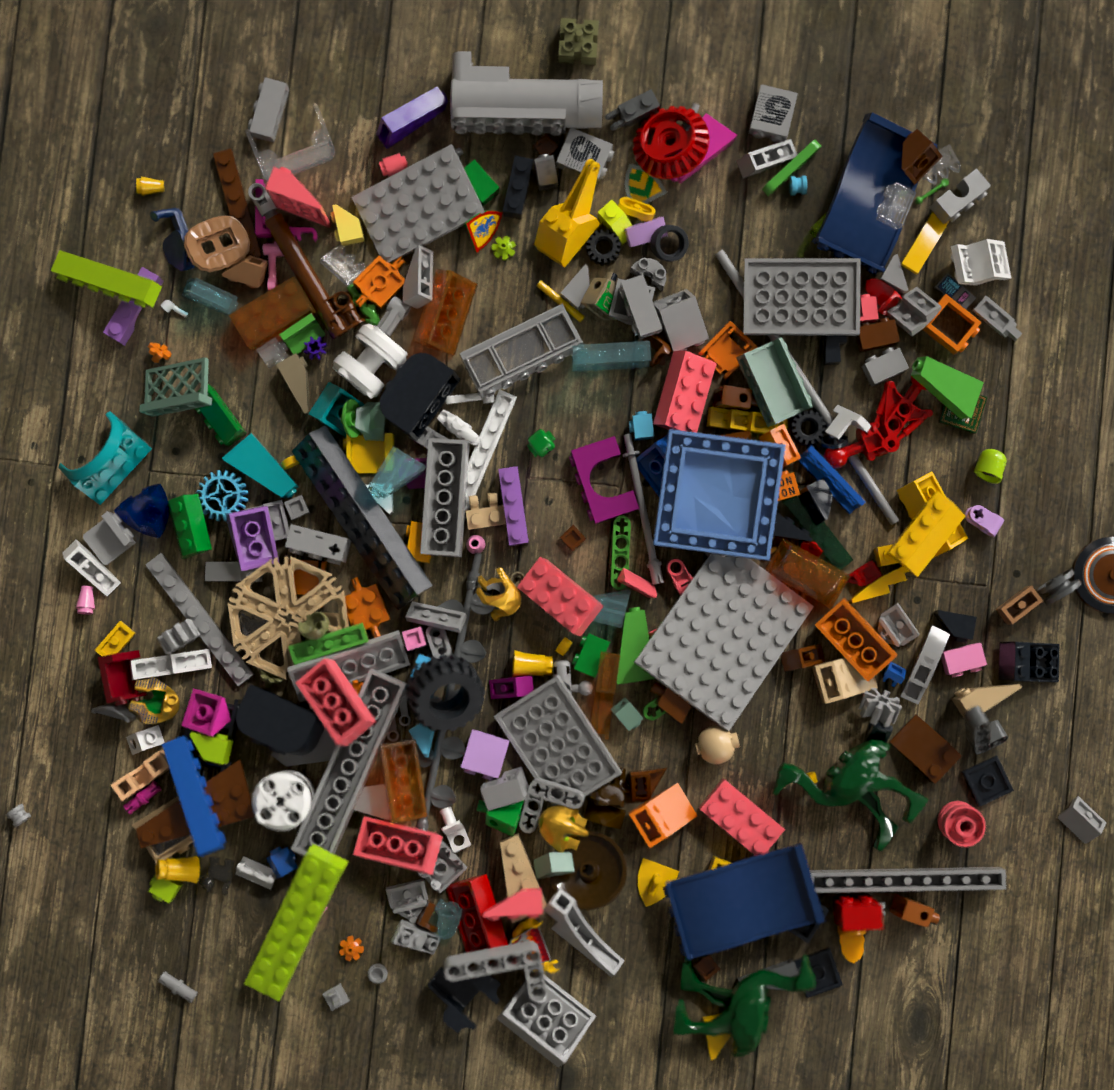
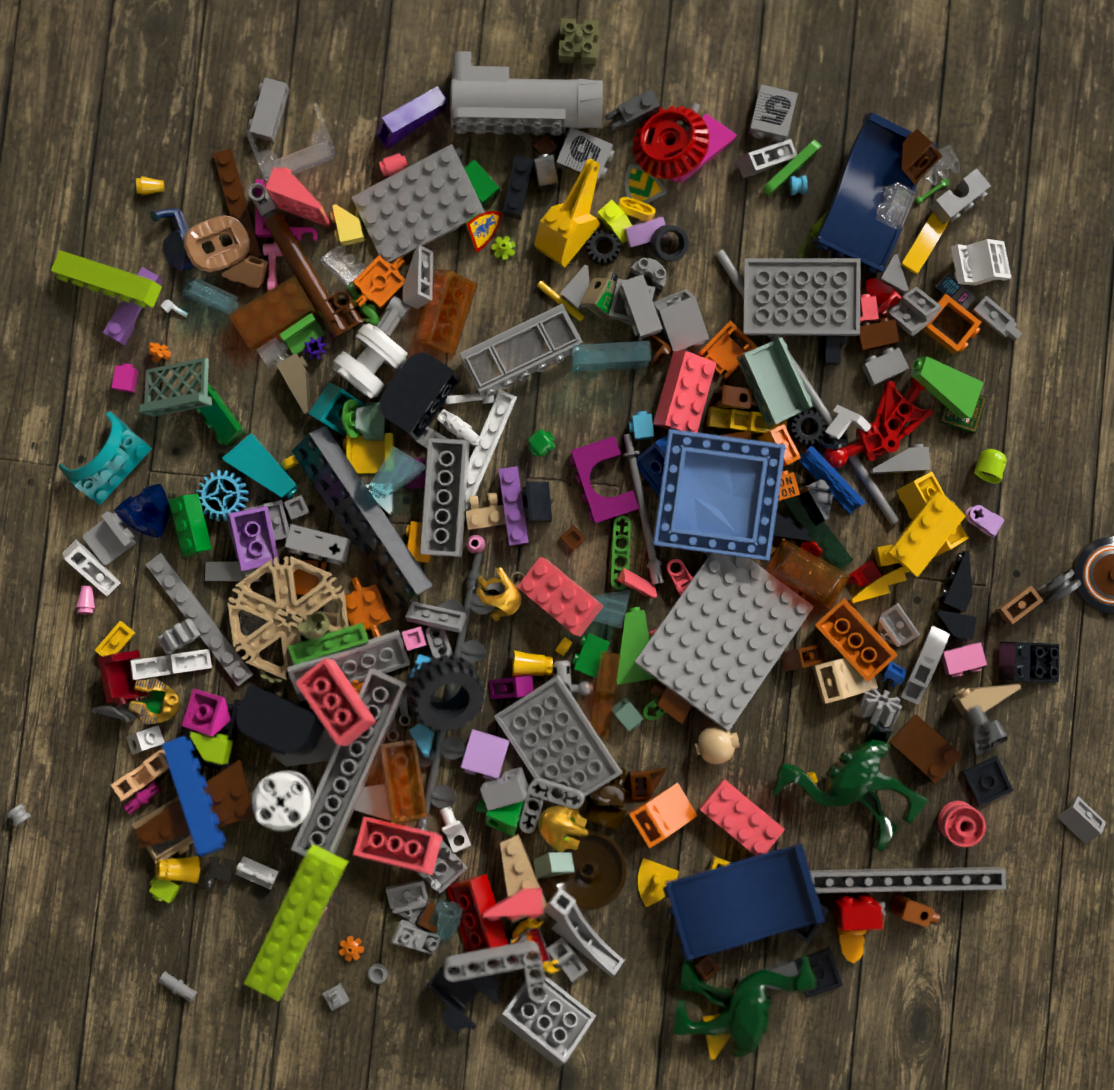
(125, 378): none -> dark pink brick
(282, 861): blue brick -> none
(538, 502): none -> black slope
(567, 959): none -> light grey slope
(911, 460): none -> light grey slope
(959, 588): none -> black slope

